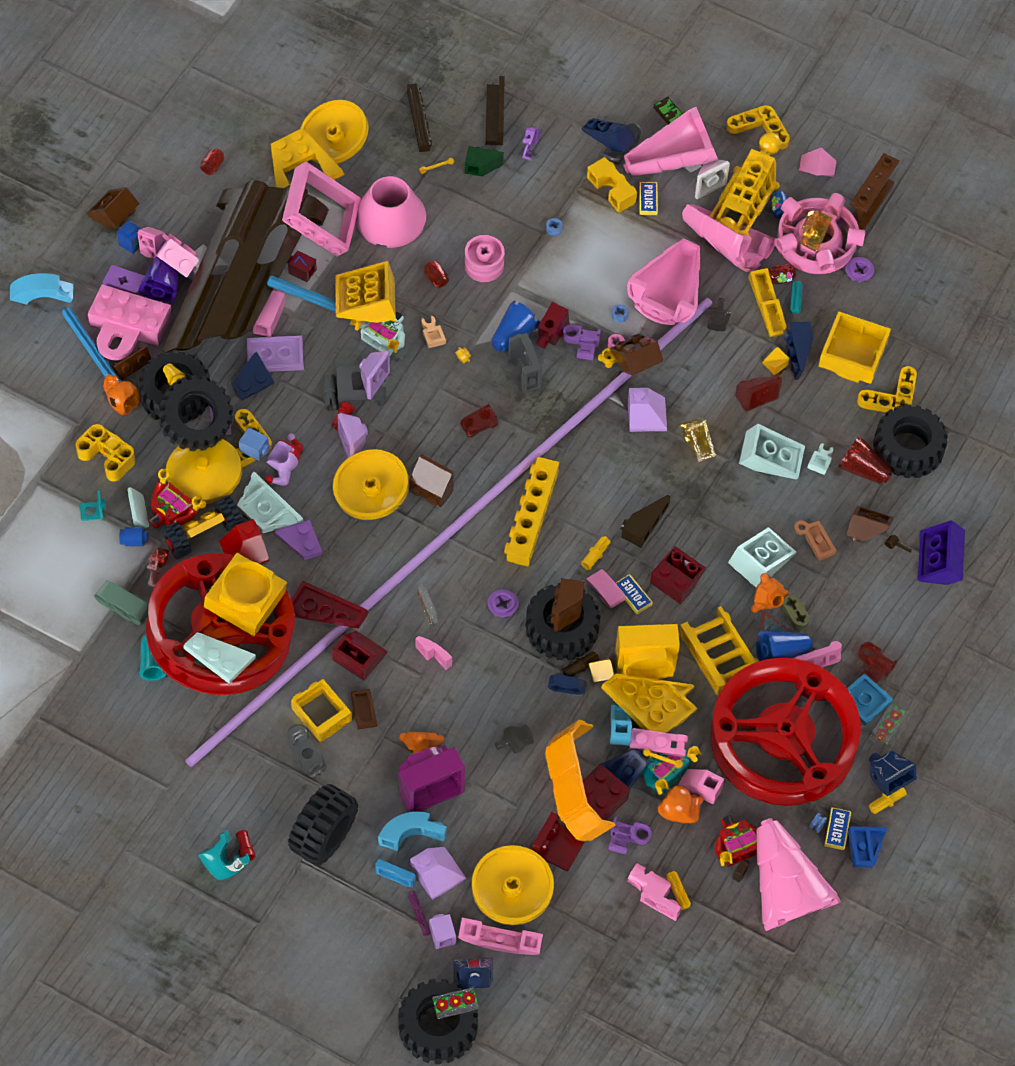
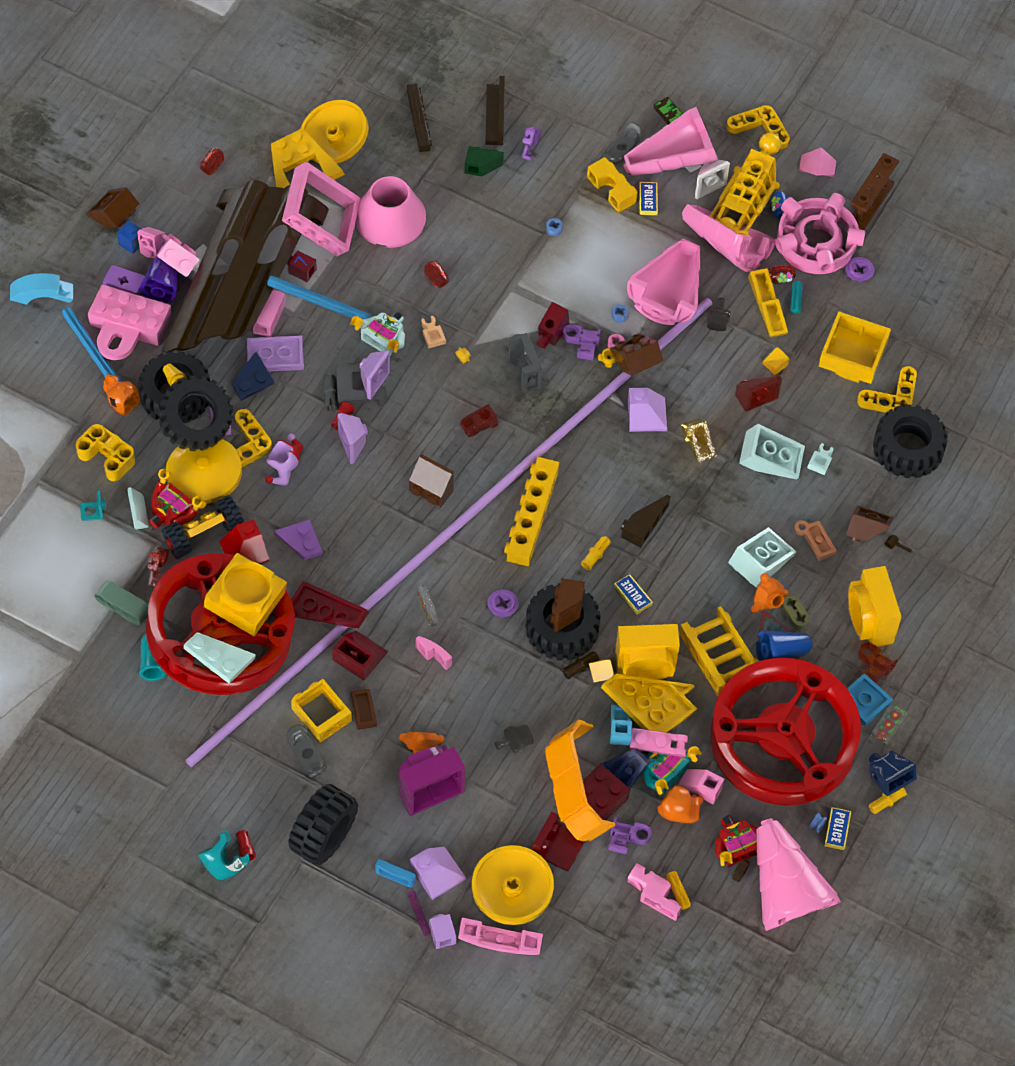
(132, 363): reddish brown hinge -> none
(133, 536): blue brick -> none
(254, 444): medium blue brick -> none
(266, 506): light aqua wing -> none
(366, 294): yellow slope -> none
(371, 484): yellow dish -> none
(408, 825): medium azure arch -> none
(423, 169): yellow hinge -> none
(427, 1045): black tyre -> none
(455, 1003): tile -> none
(473, 973): dark blue torso -> none
(484, 258): bright pink wheel -> none
(516, 320): blue cone -> none
(567, 684): dark blue beam -> none
(606, 588): bright pink slope -> none
(611, 134): dark blue slope -> none
(677, 575): dark red slope -> none
(678, 763): yellow hinge -> none
(799, 342): dark blue slope -> none
(815, 229): clear yellow arch -> none
(824, 656): bright pink plate -> none
(865, 462): clear red cone -> none
(865, 845): blue wing -> none
(874, 607): none -> yellow container
(941, 554): dark purple slope -> none

